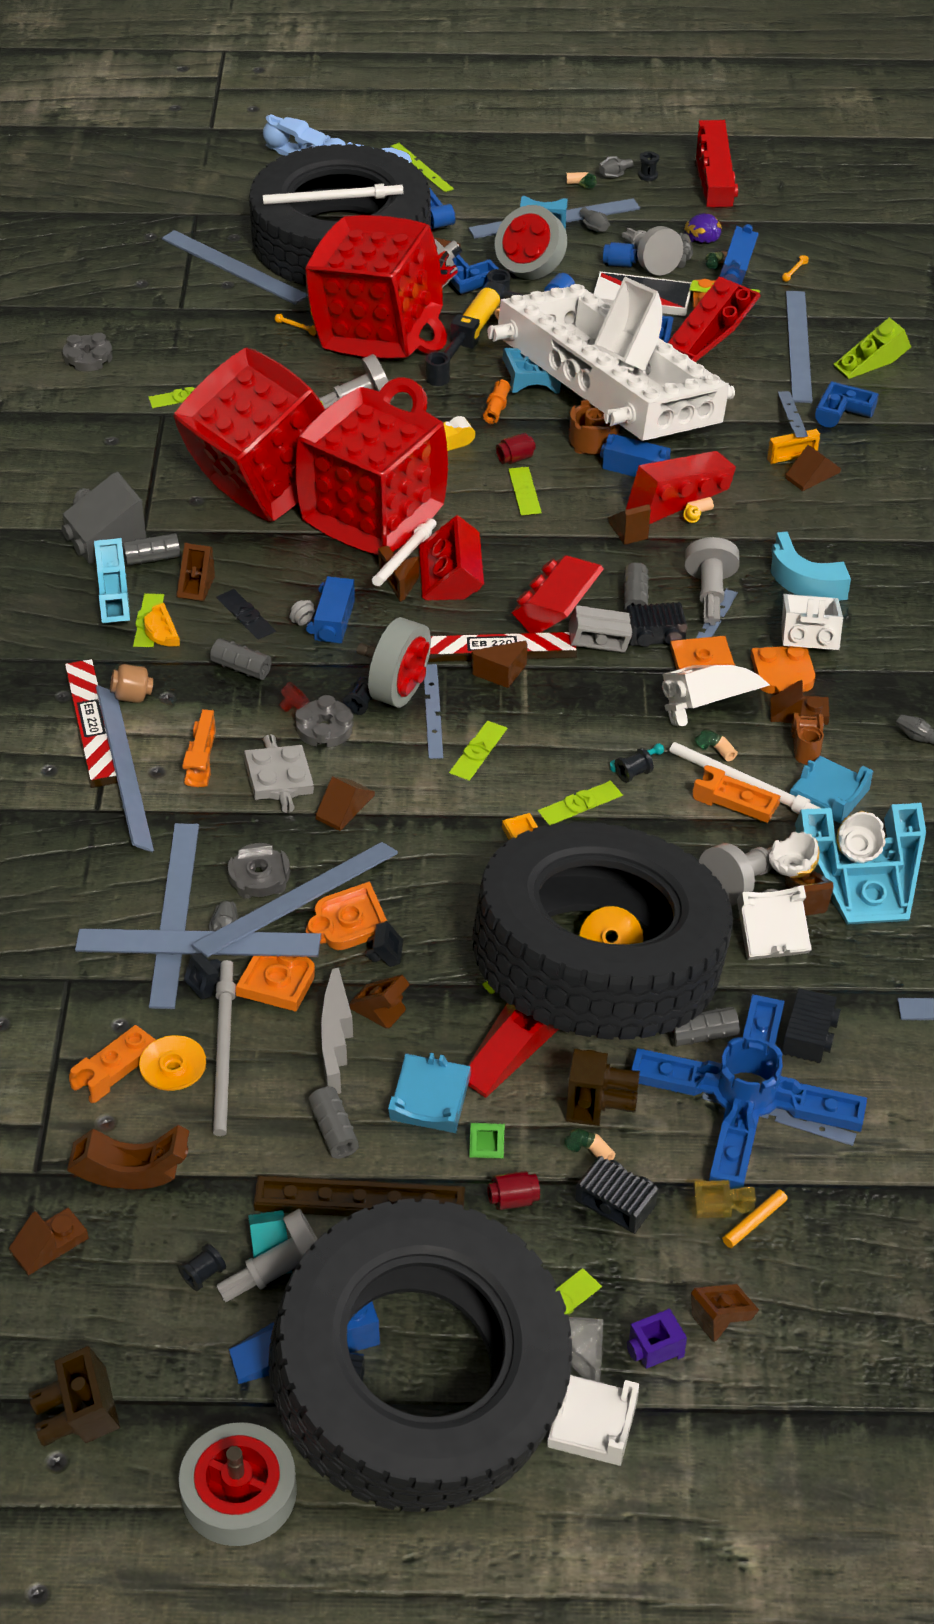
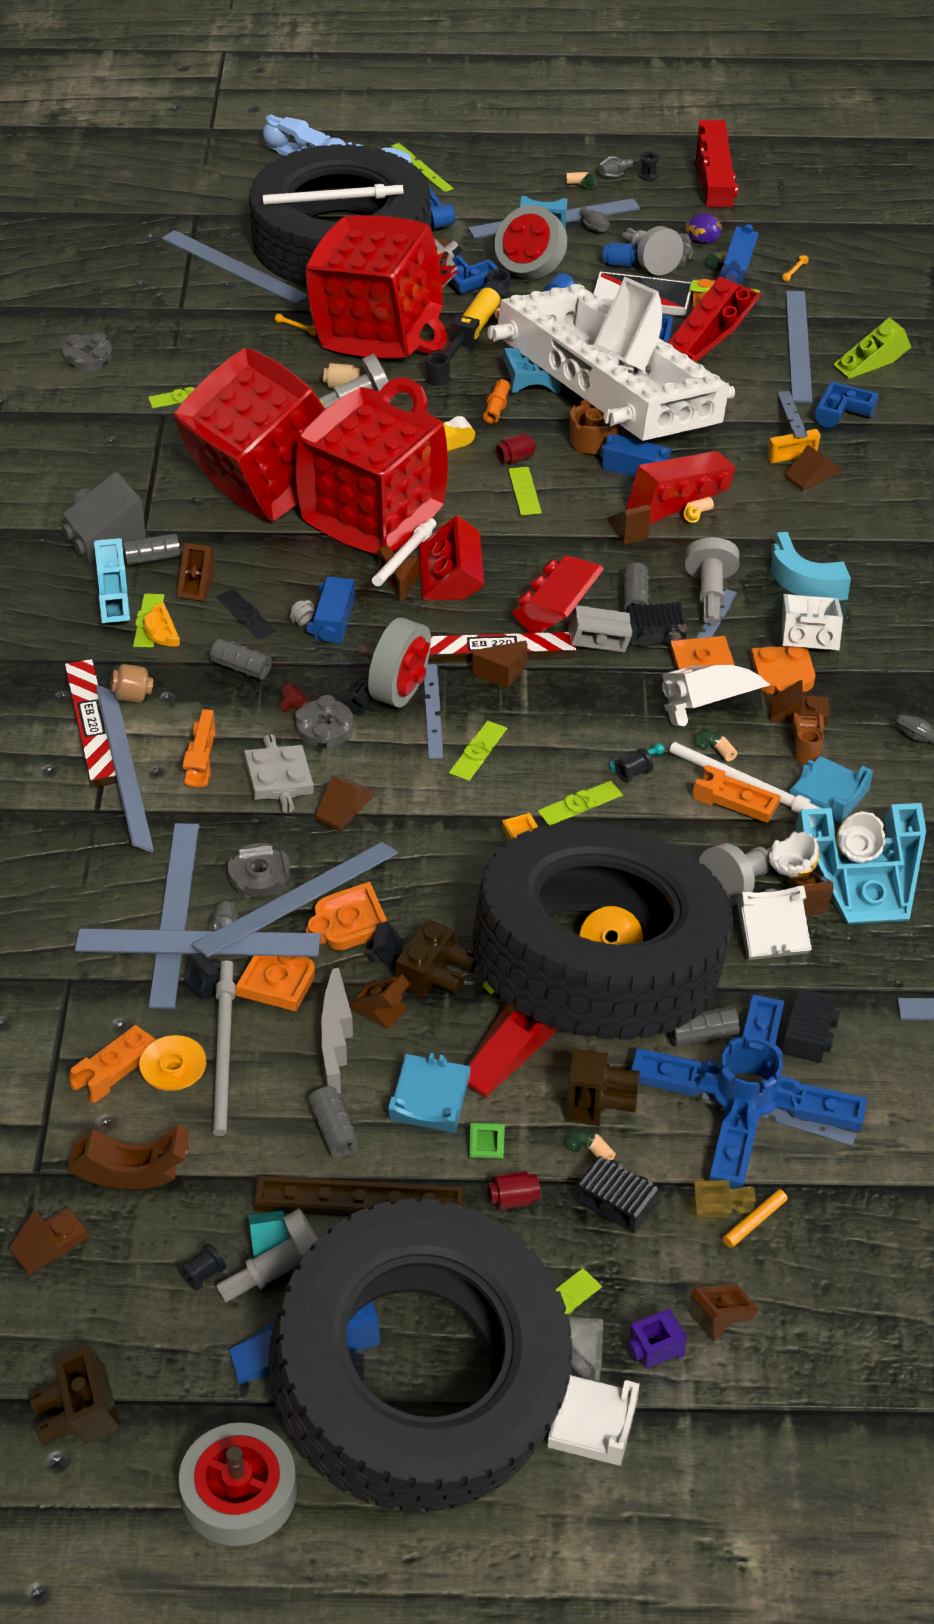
(339, 374): none -> tan brick
(427, 957): none -> dark brown brick

